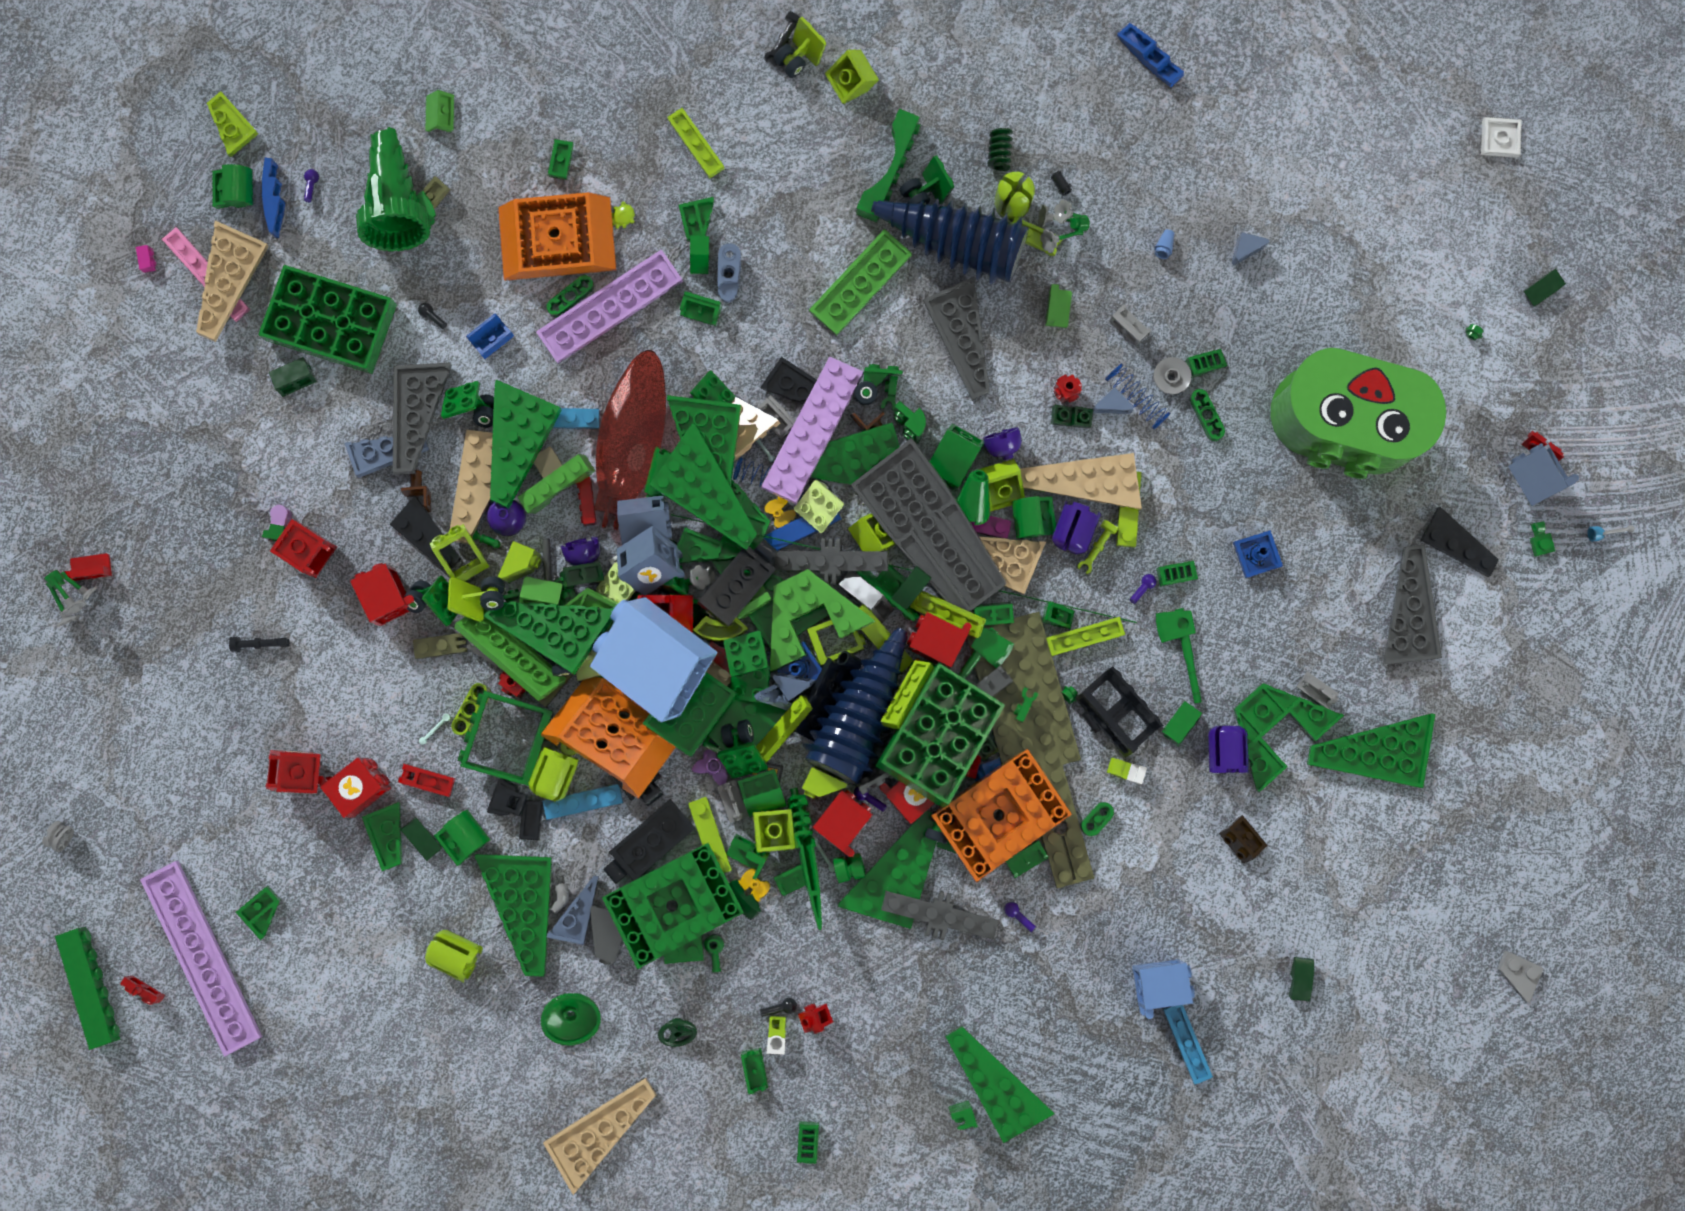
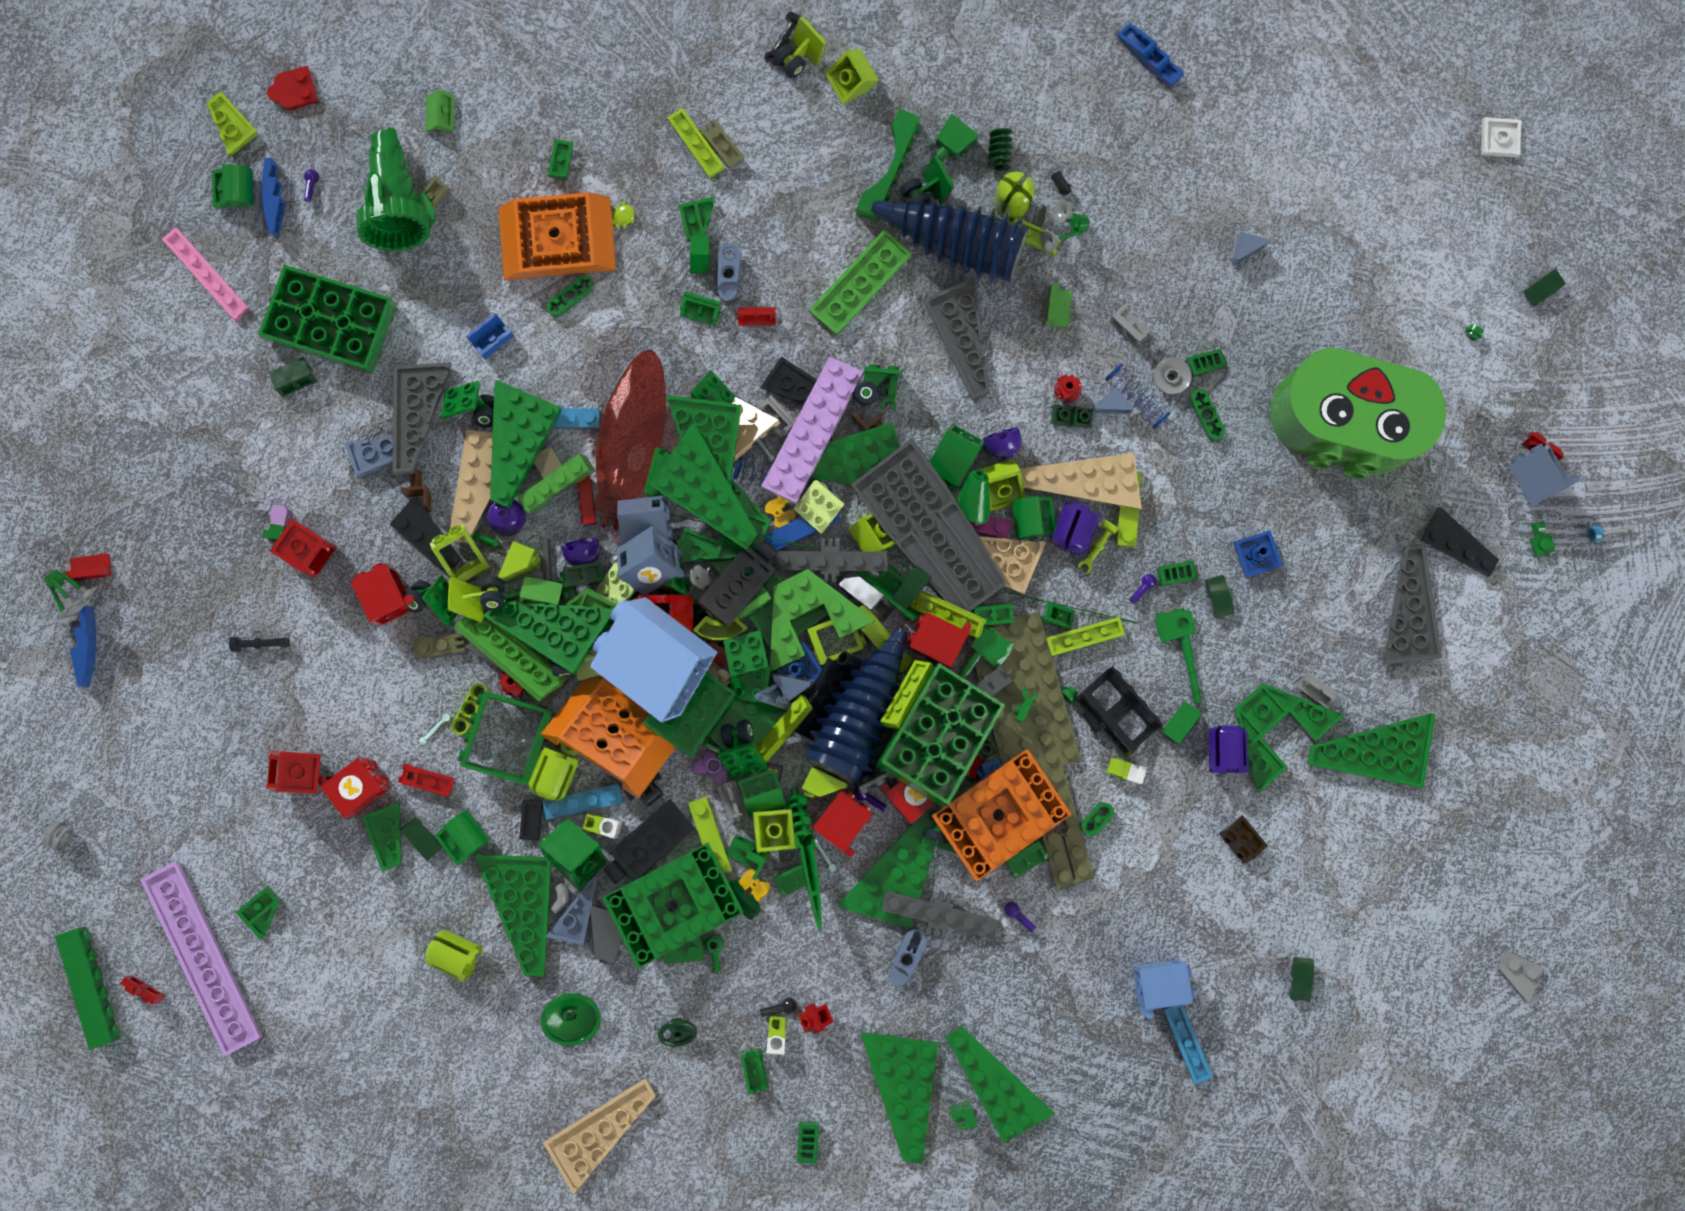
(84, 654): none -> blue slope
(145, 258): dark pink piece -> none
(228, 272): tan wing -> none
(293, 89): none -> red plate
(426, 310): black bar -> none
(504, 798): black piece -> none
(573, 853): none -> green slope
(603, 826): none -> leg
(609, 306): lavender plate -> none
(722, 144): none -> olive hinge
(756, 316): none -> red hinge
(849, 868): green wheel -> none
(900, 972): none -> sand blue piece
(905, 1082): none -> green wing
(913, 422): green brick -> none
(955, 139): none -> green torso
(1165, 245): medium blue cone -> none
(1220, 596): none -> dark green slope

